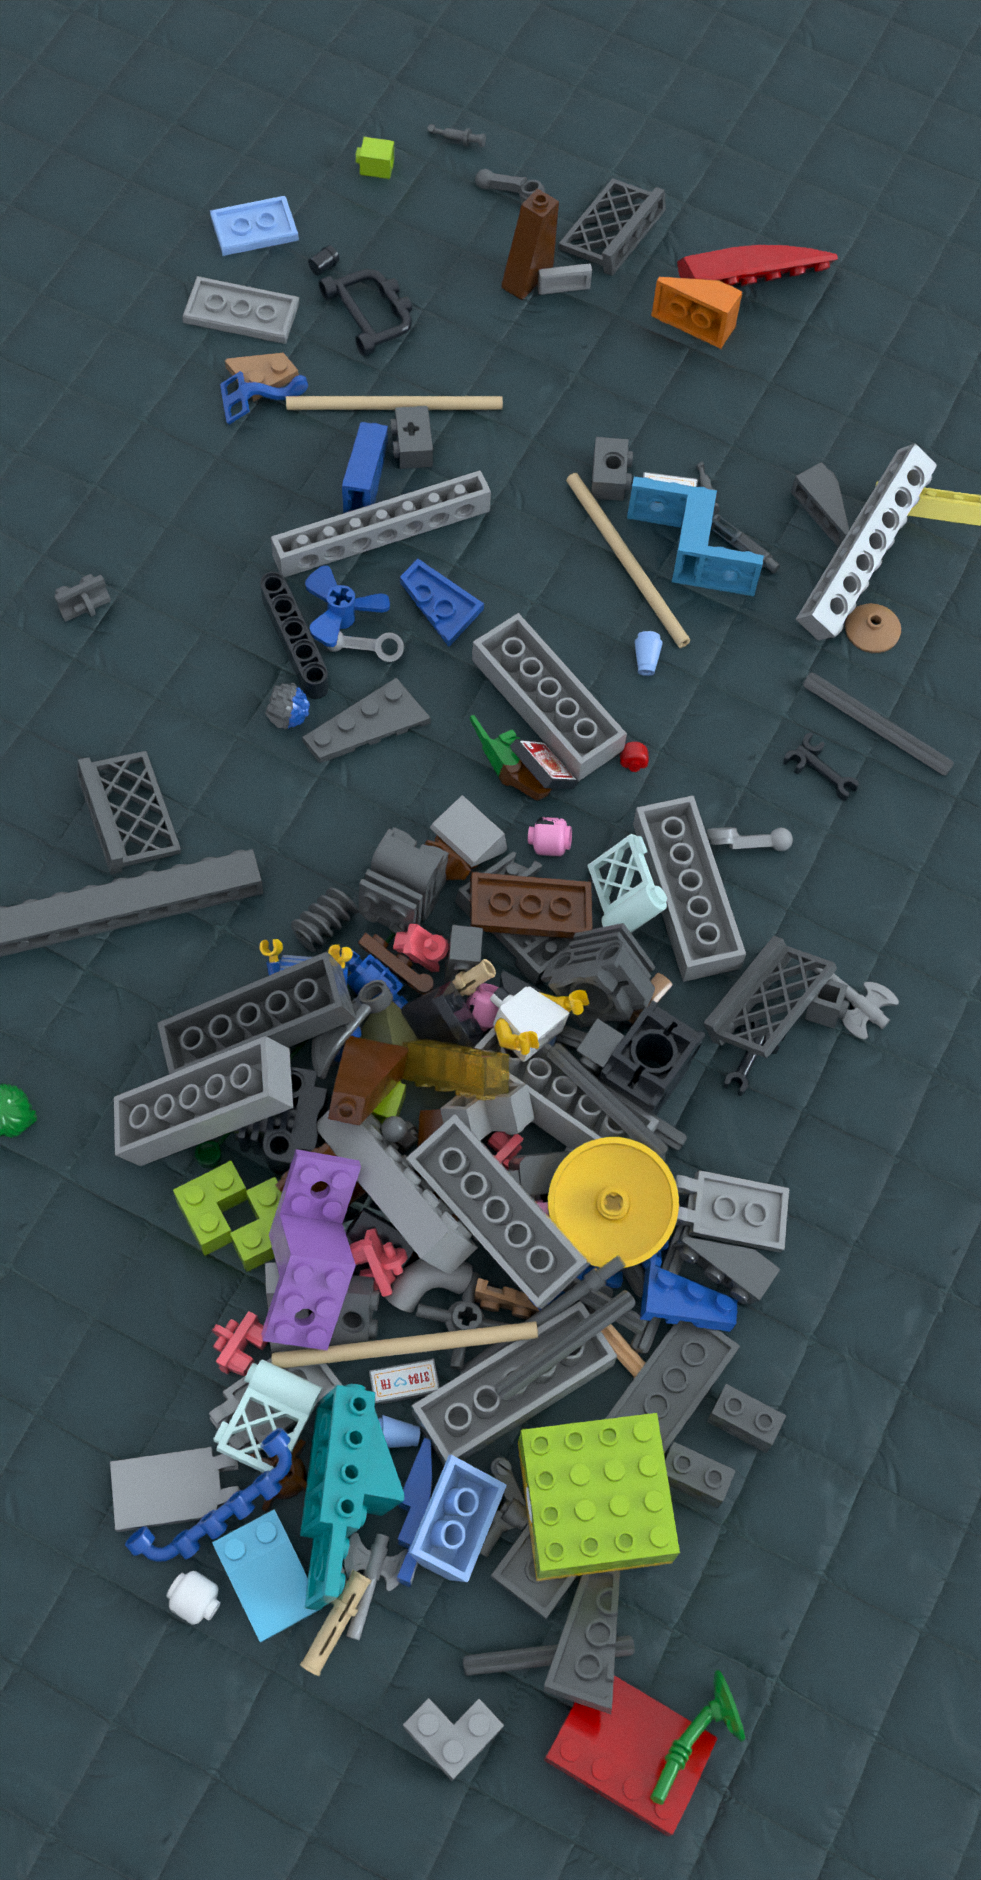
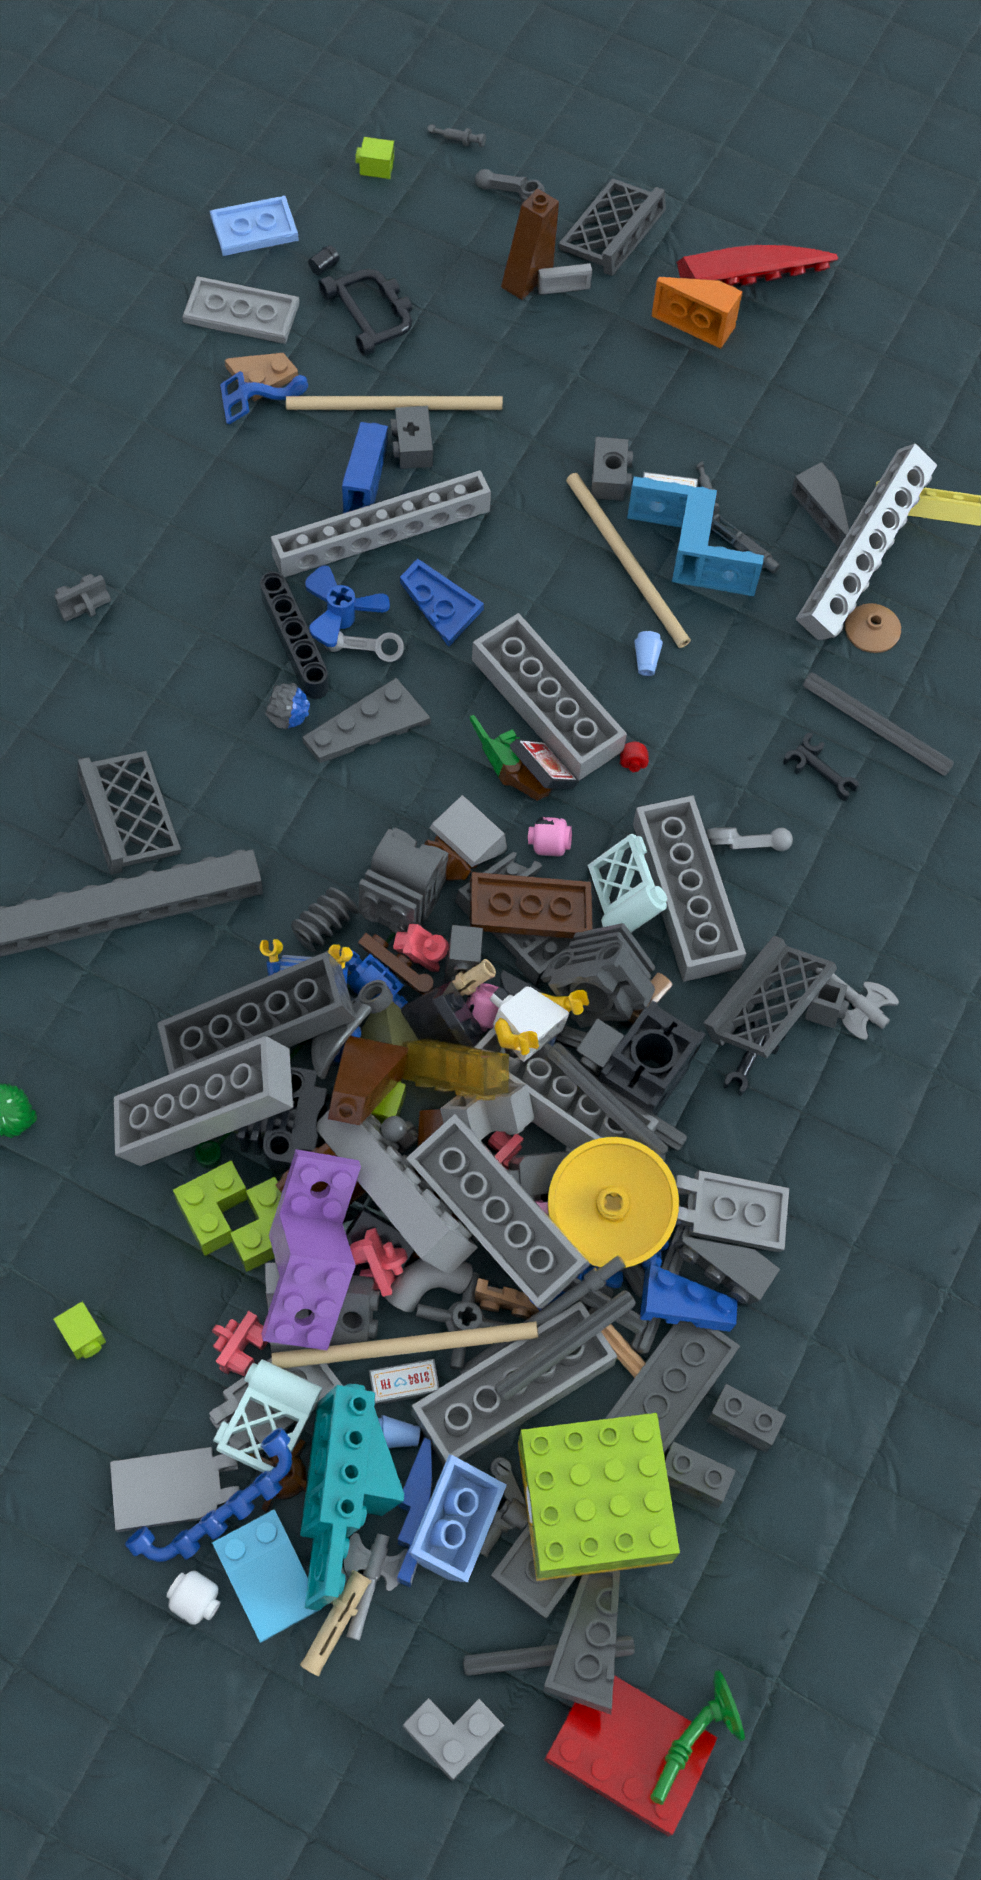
(80, 1331): none -> lime brick

